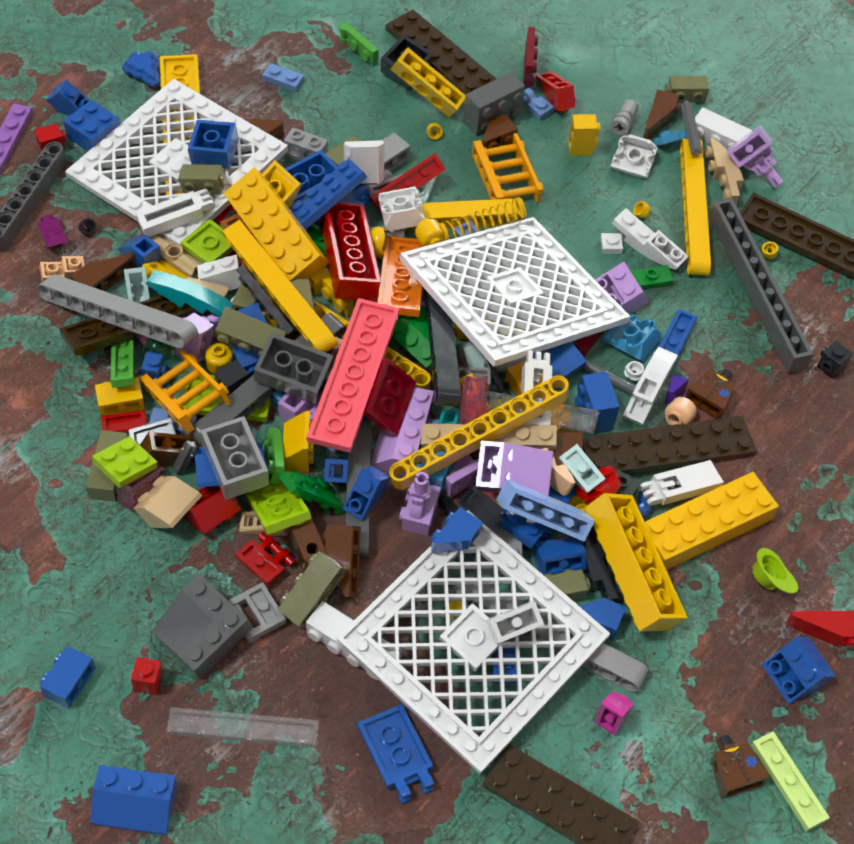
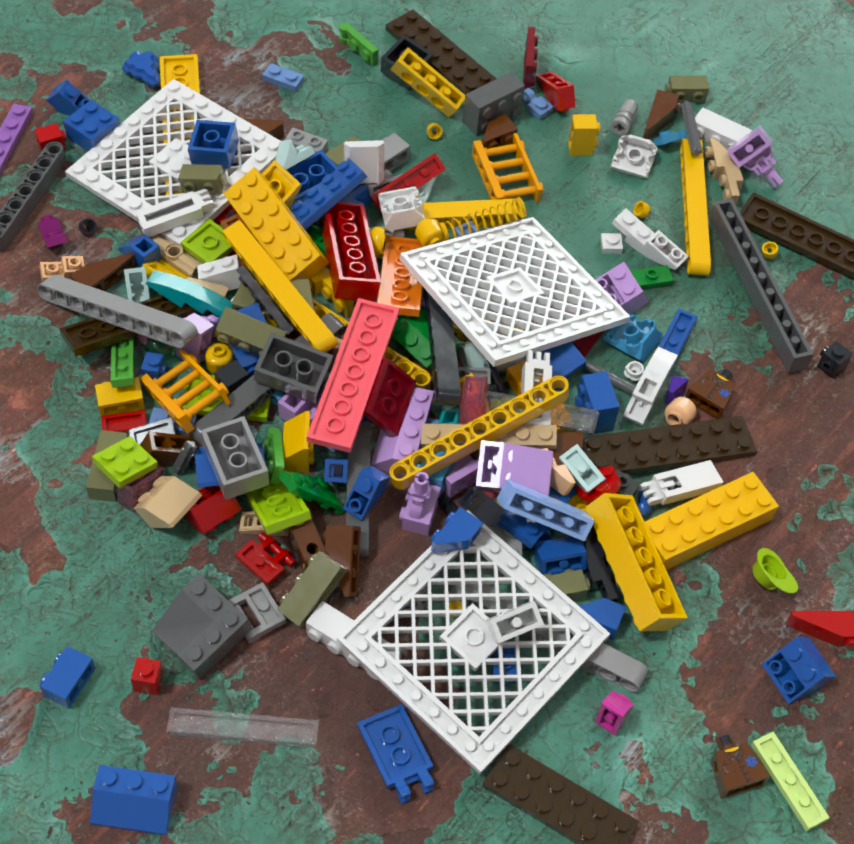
(289, 155): none -> light aqua slope

